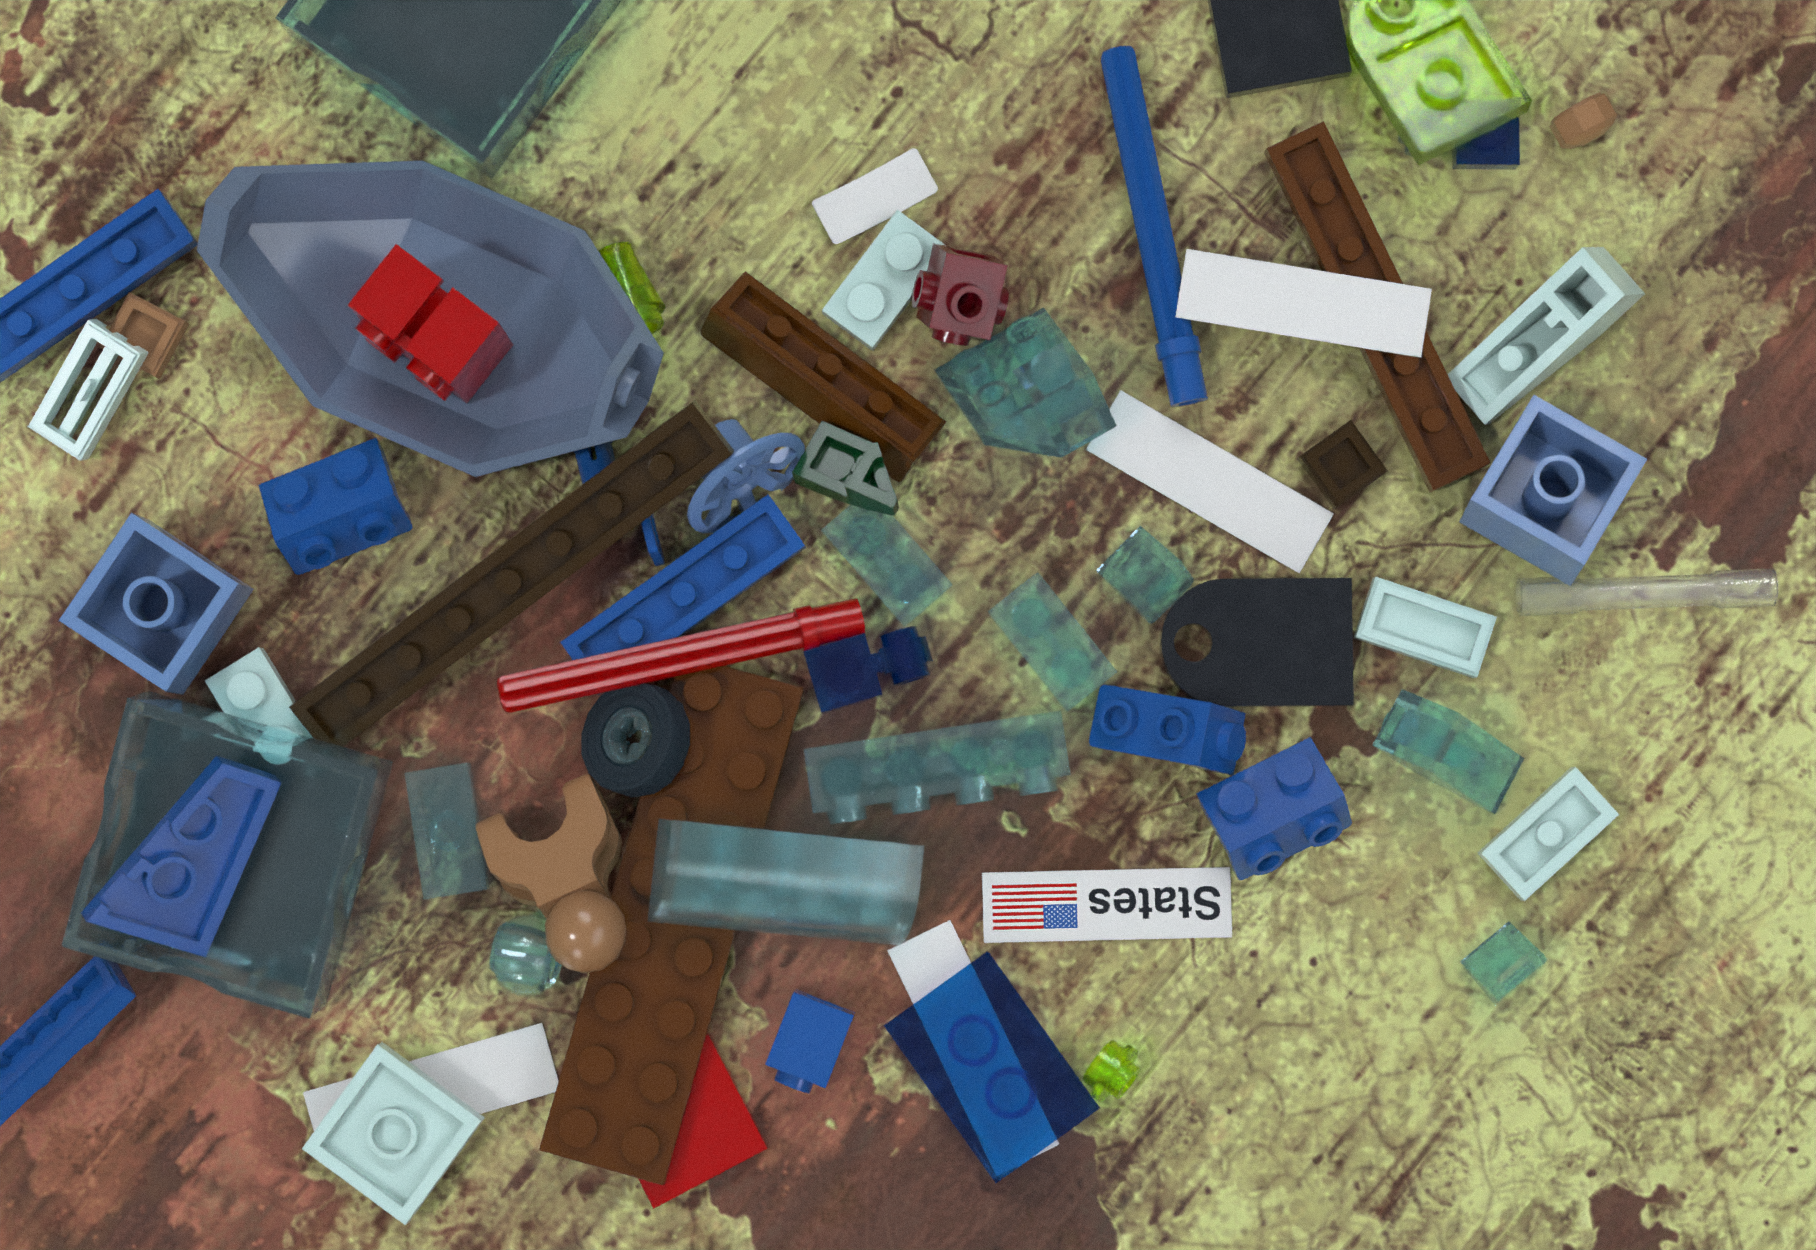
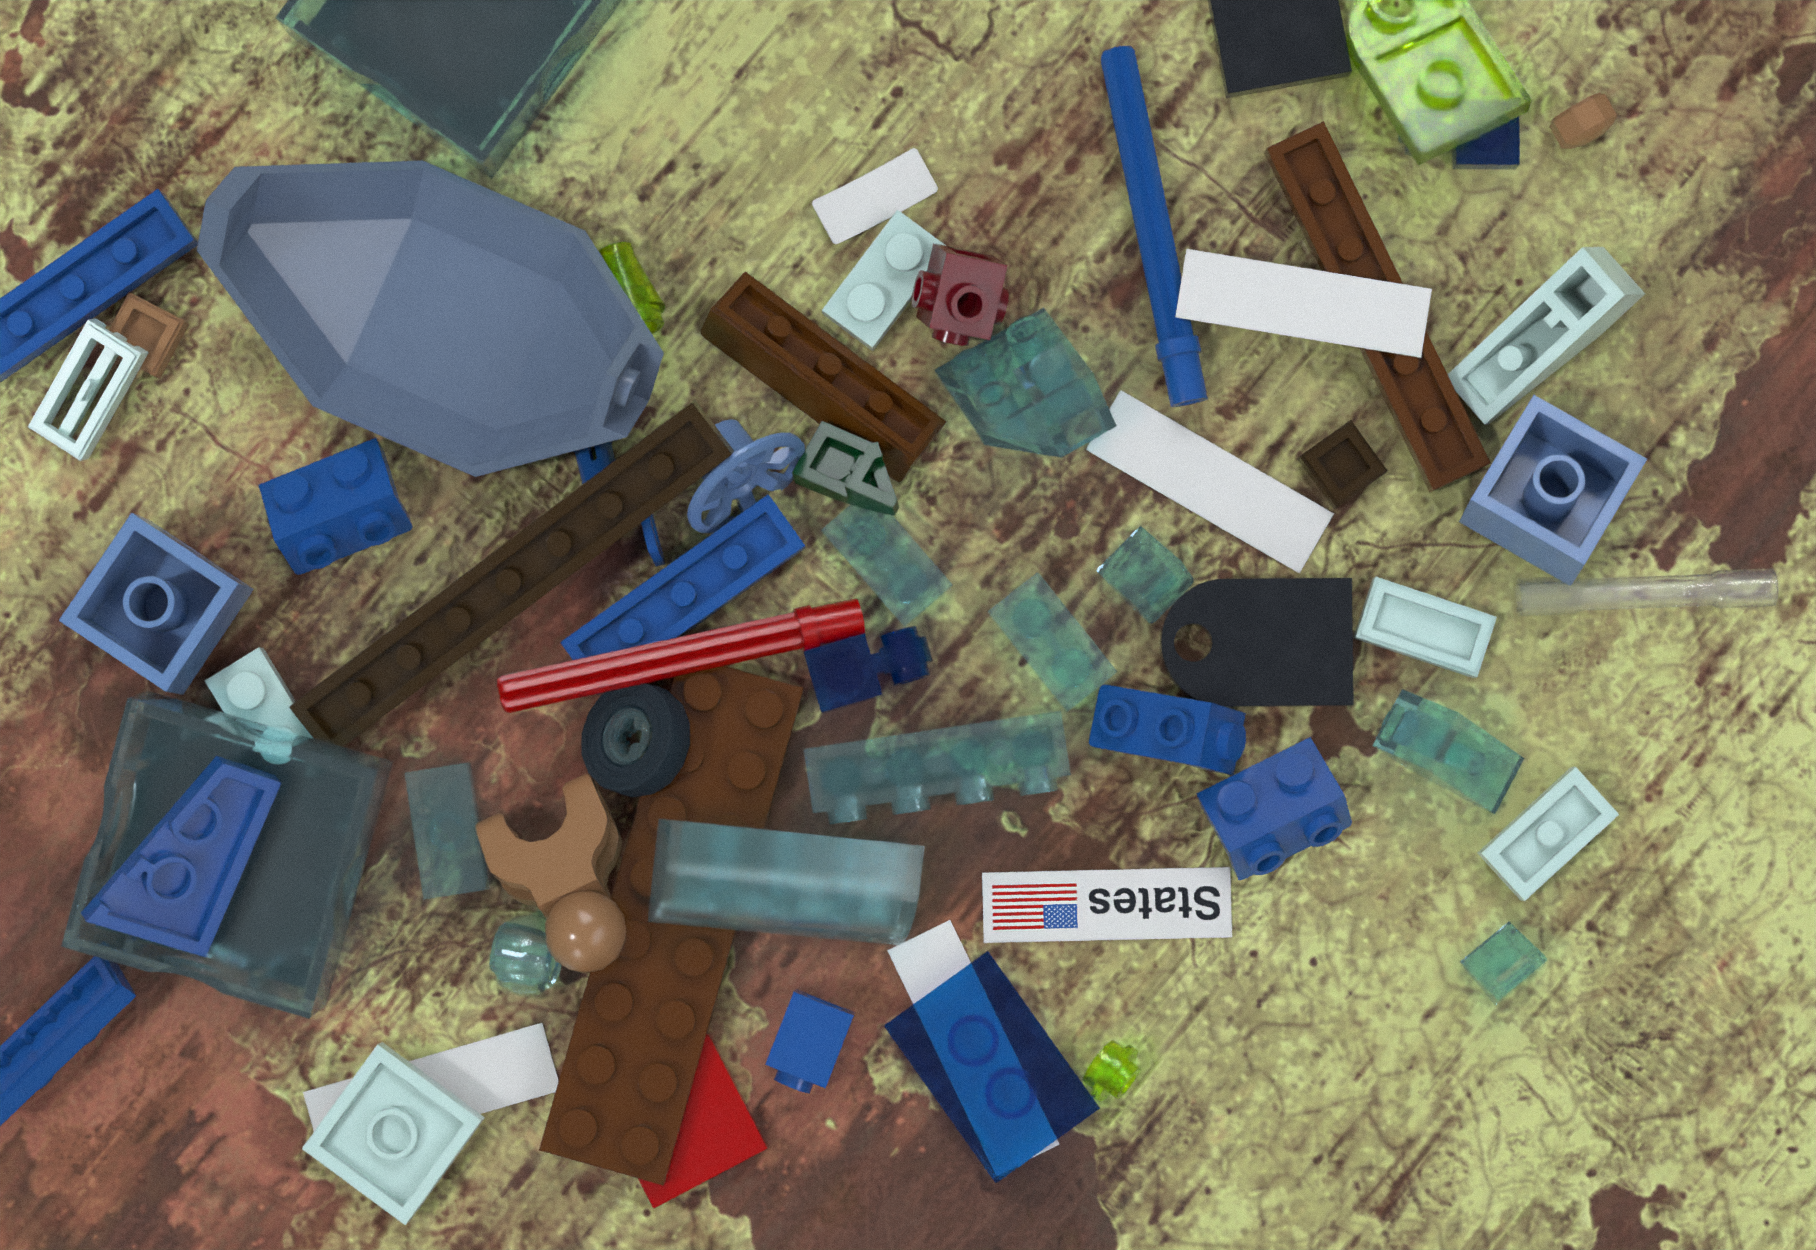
(441, 333): red piece -> none

